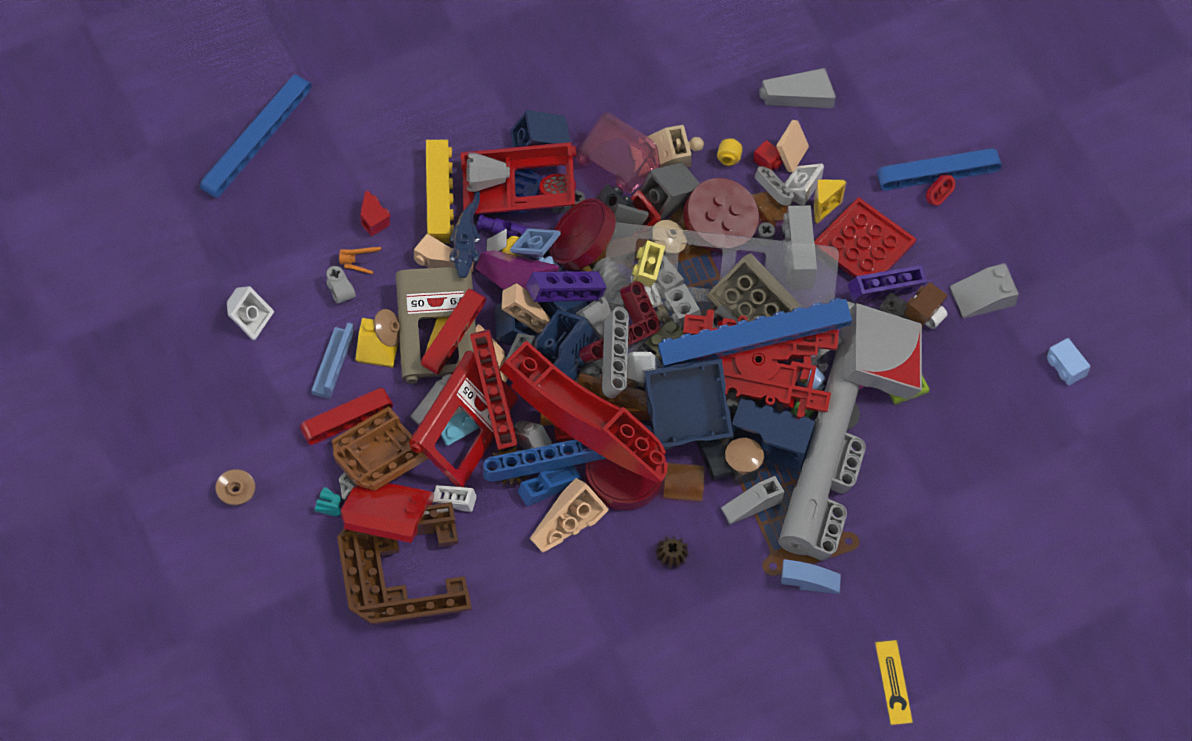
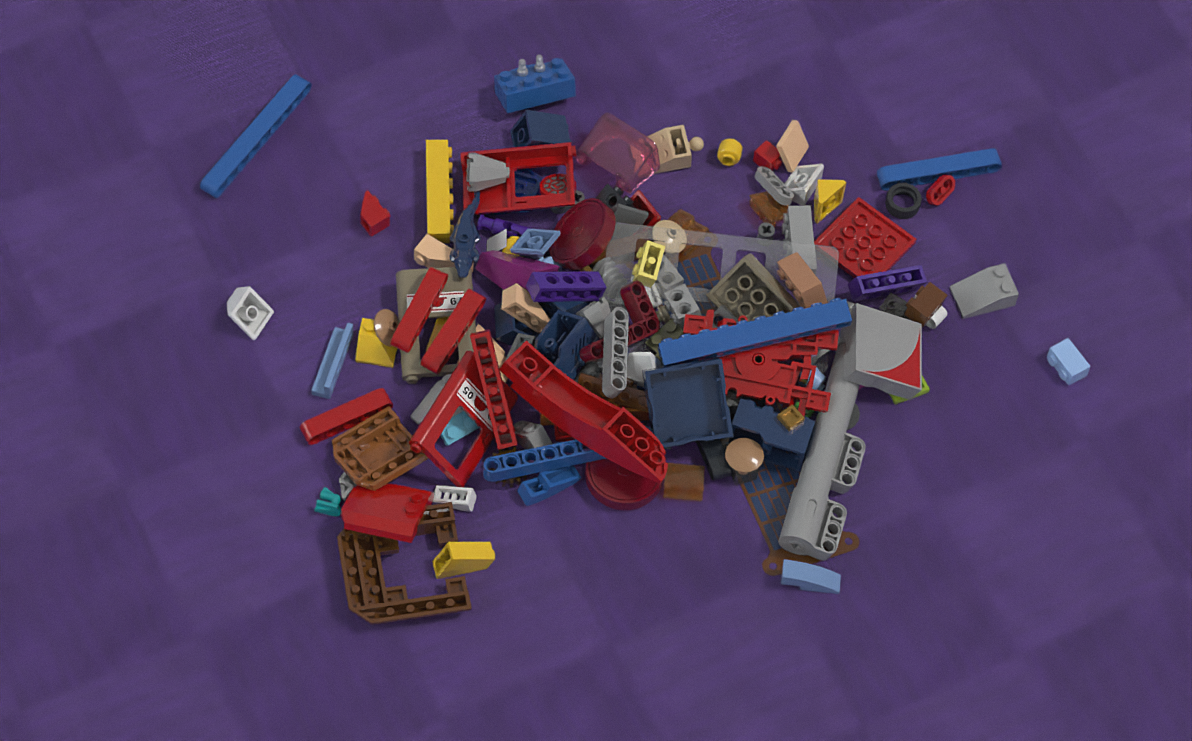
(235, 480): medium nougat dish -> none
(339, 285): light grey piece -> none
(348, 257): orange plant -> none
(419, 309): none -> red beam
(463, 558): none -> yellow slope
(534, 84): none -> blue piece
(571, 512): light nougat wedge -> none
(665, 548): dark brown gear -> none
(669, 188): dark grey slope -> none
(721, 208): brick -> none
(754, 500): light grey slope -> none
(790, 418): none -> pearl gold tile
(799, 90): light grey slope -> none
(801, 280): none -> nougat wedge
(893, 682): yellow sticker -> none
(906, 189): none -> black tyre

